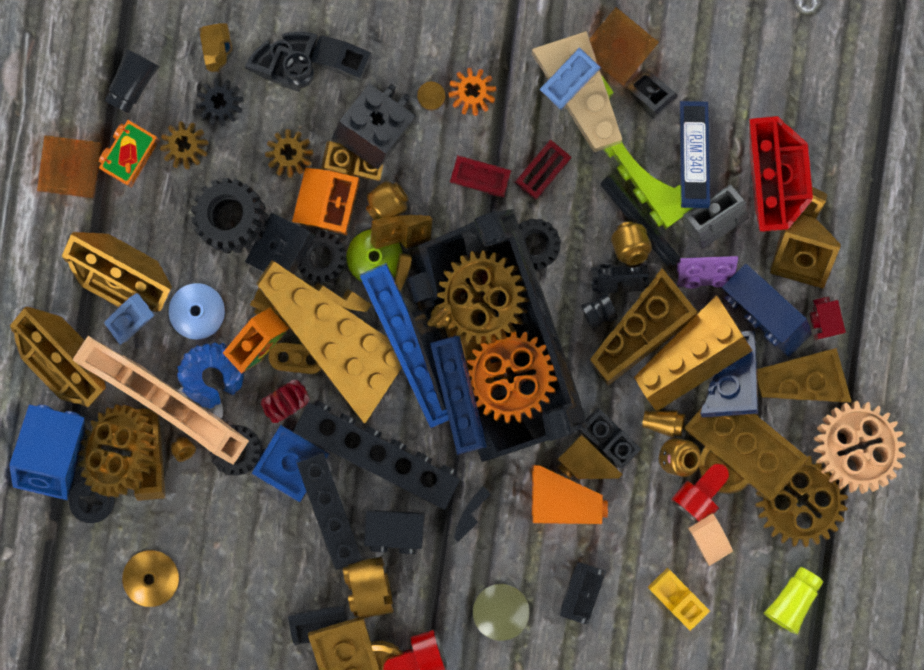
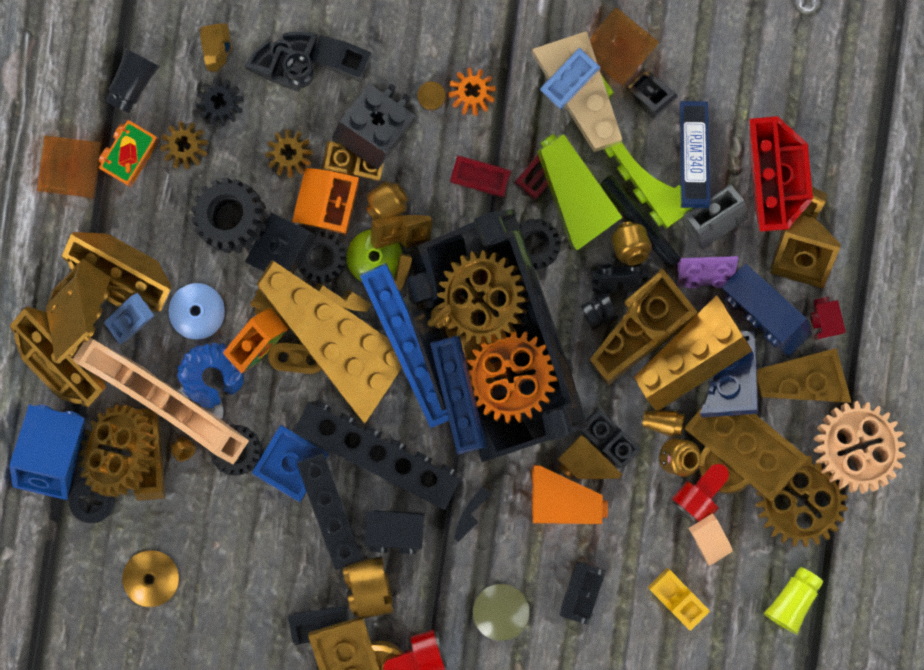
(75, 308): none -> pearl gold slope
(285, 401): dark red gear -> none
(576, 193): none -> lime slope
(634, 303): none -> pearl gold helmet

